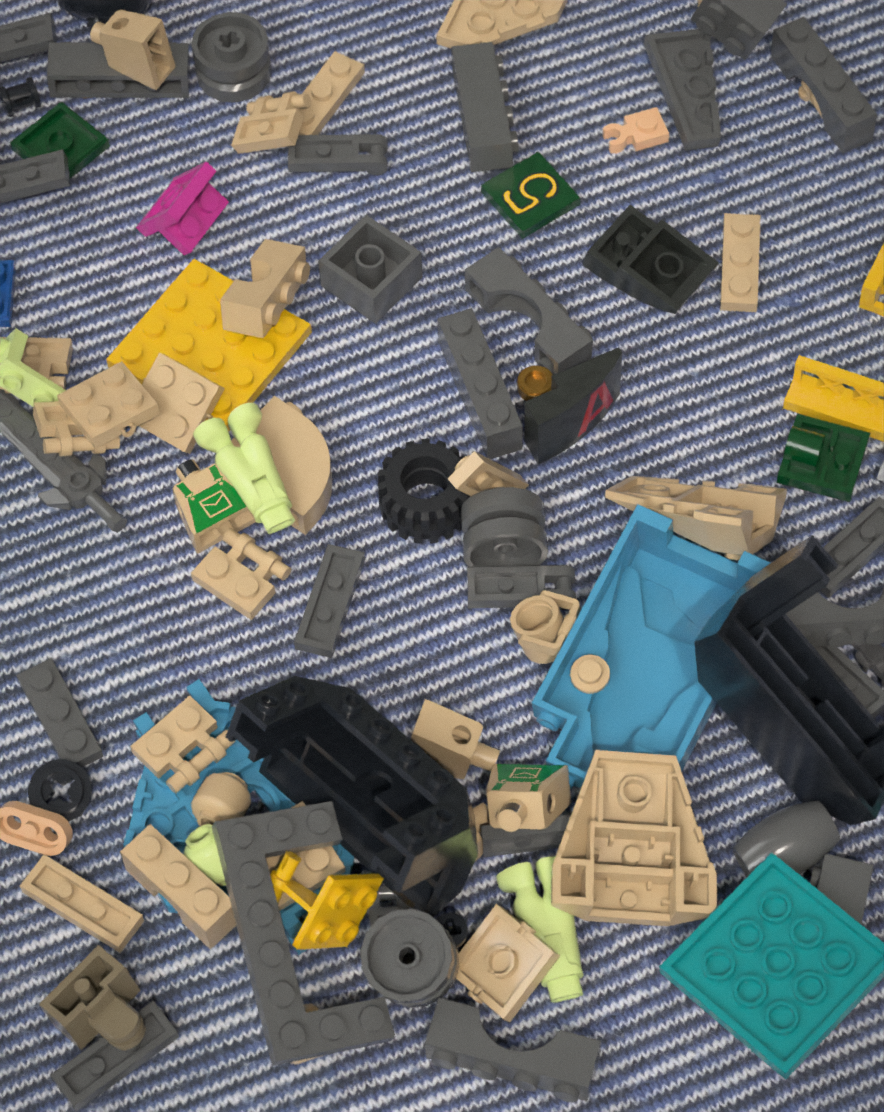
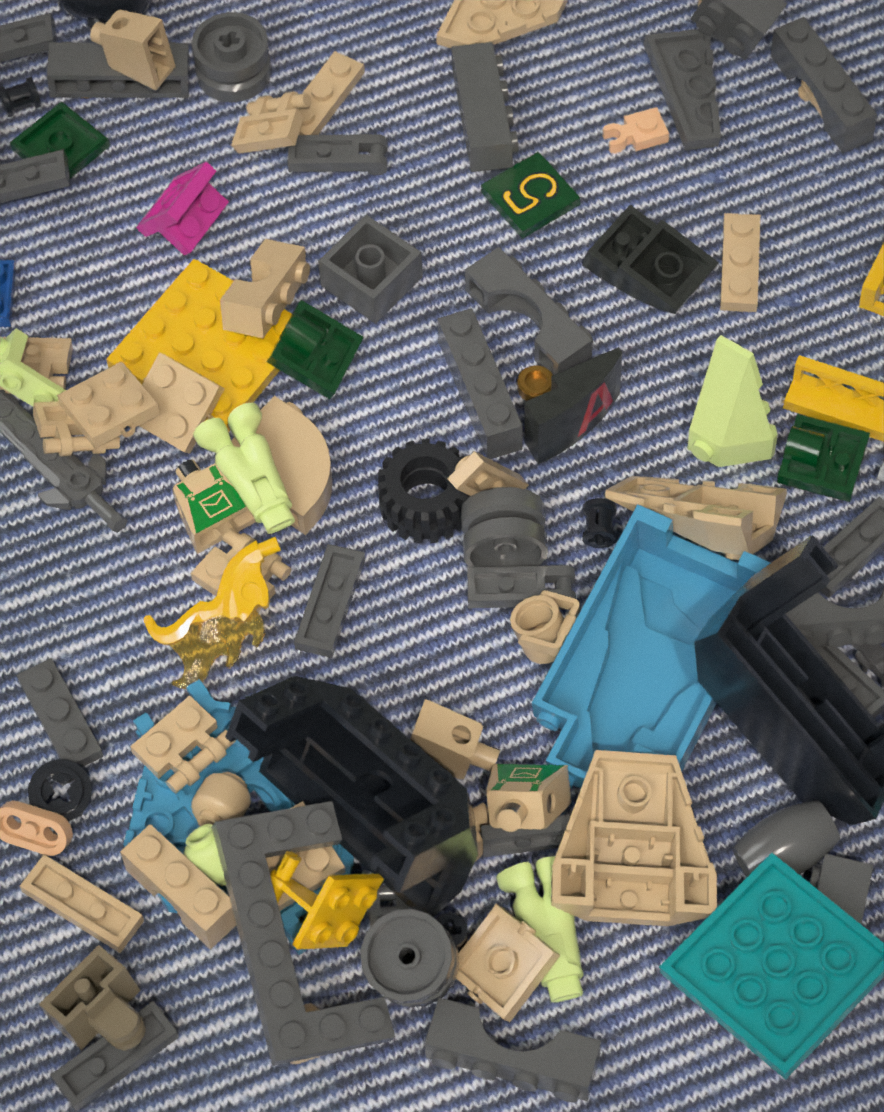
(222, 624): none -> piece
(315, 349): none -> dark green plate
(590, 674): tan plate -> none
(599, 523): none -> black bush
(730, 415): none -> yellowish green wedge

